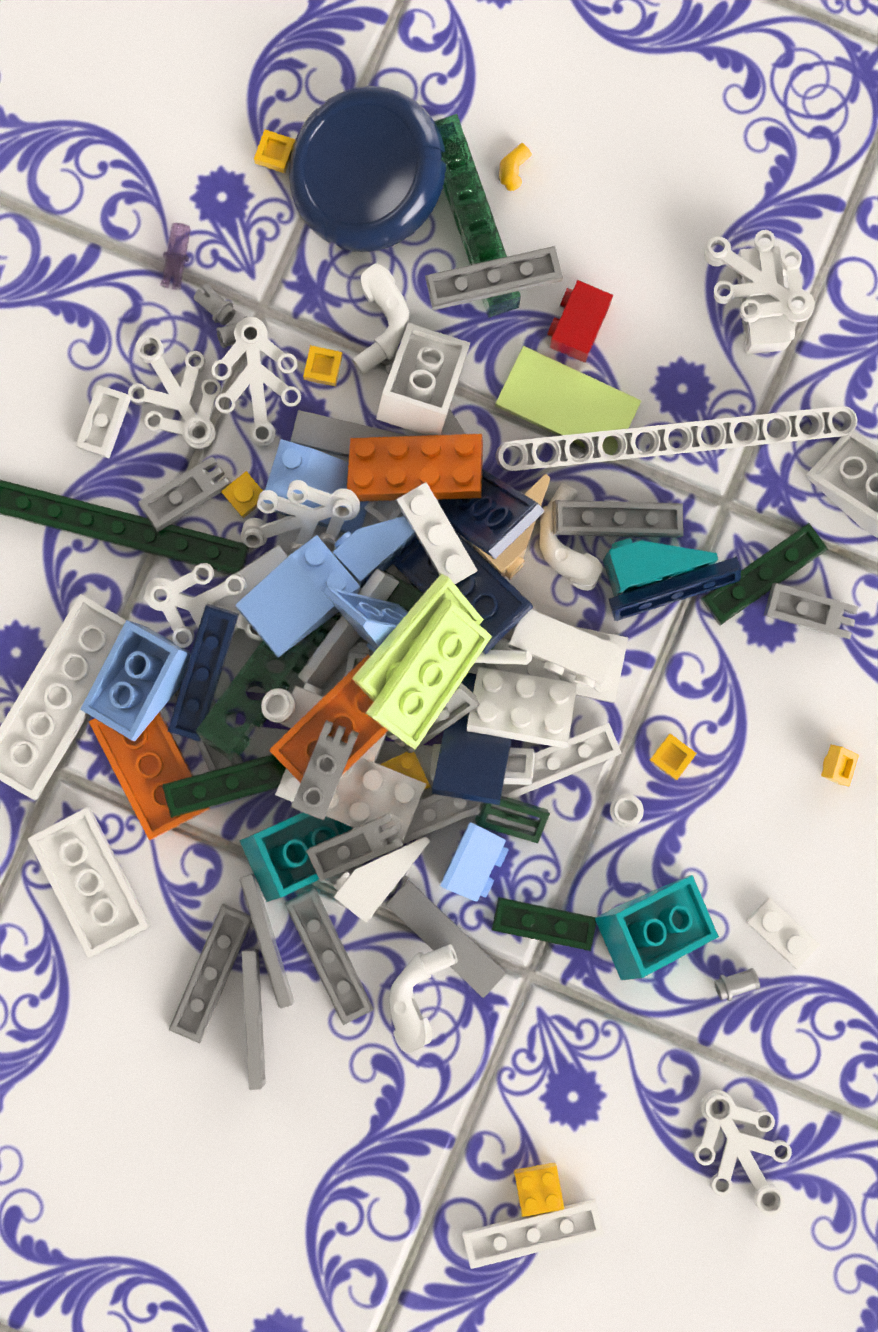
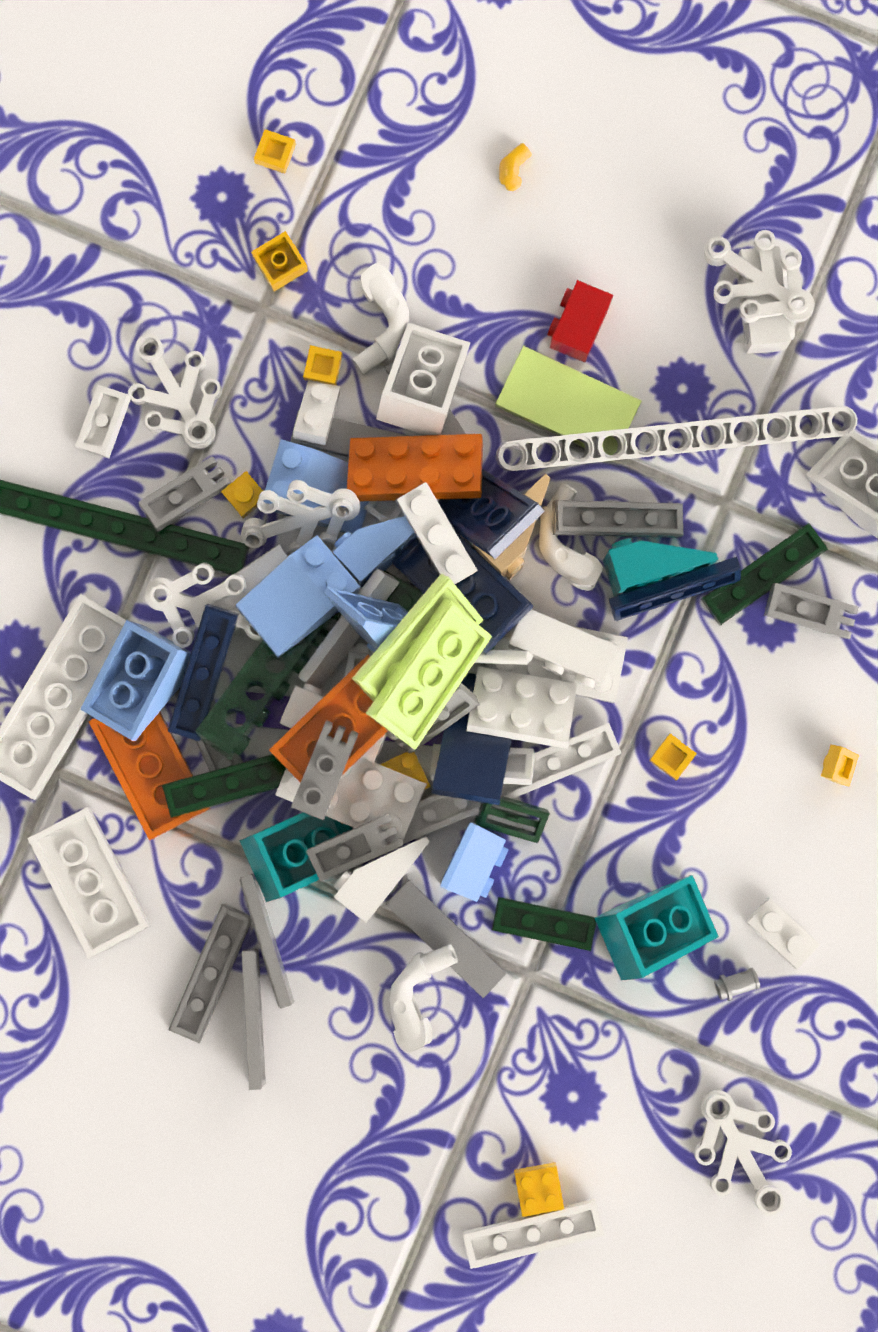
(176, 255): clear purple axle -> none
(219, 308): light grey pin -> none
(226, 334): light grey pin -> none
(255, 375): white plant -> none
(278, 705): white plate -> none
(279, 261): none -> yellow piece
(316, 412): none -> white plate
(329, 956): light grey tile -> none
(367, 168): dark blue piece -> none
(471, 208): clear green brick -> none
(493, 278): light grey tile -> none
(626, 810): white plate -> none

